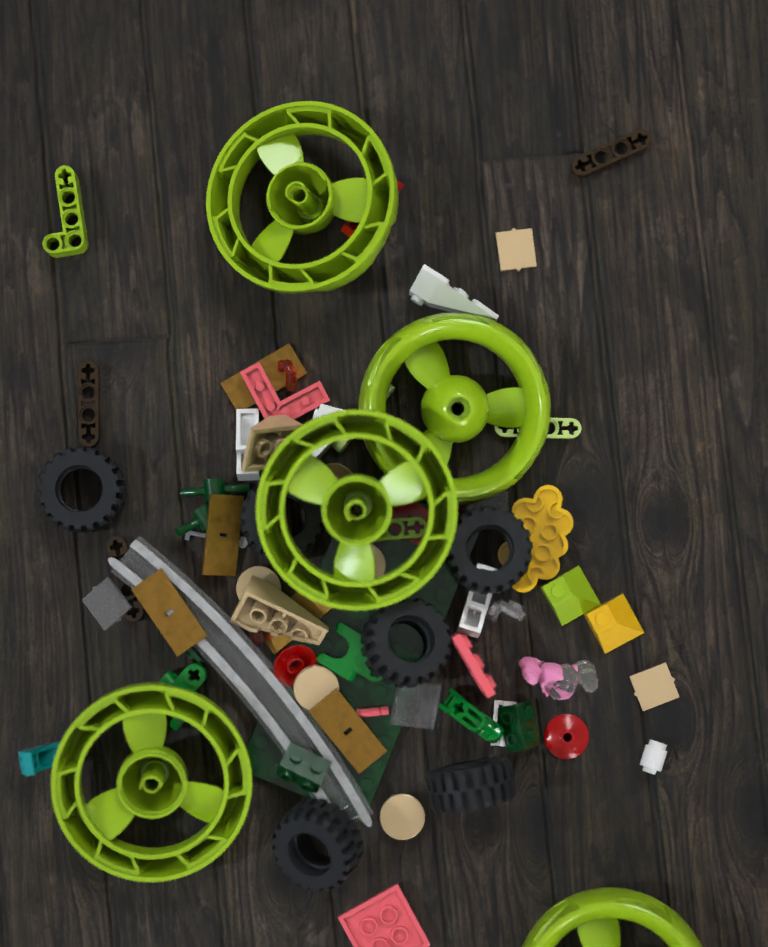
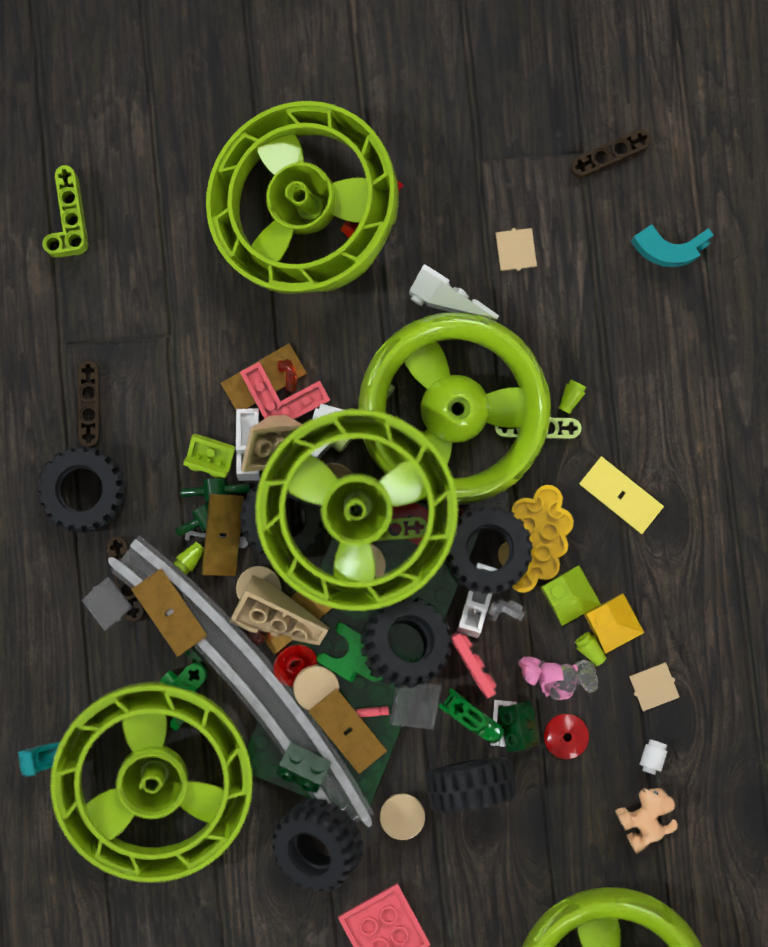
(189, 558): none -> lime cone
(209, 456): none -> lime bracket
(571, 396): none -> lime cone
(590, 648): none -> lime cone
(635, 506): none -> light yellow piece
(654, 803): none -> light nougat animal
(666, 254): none -> teal arch

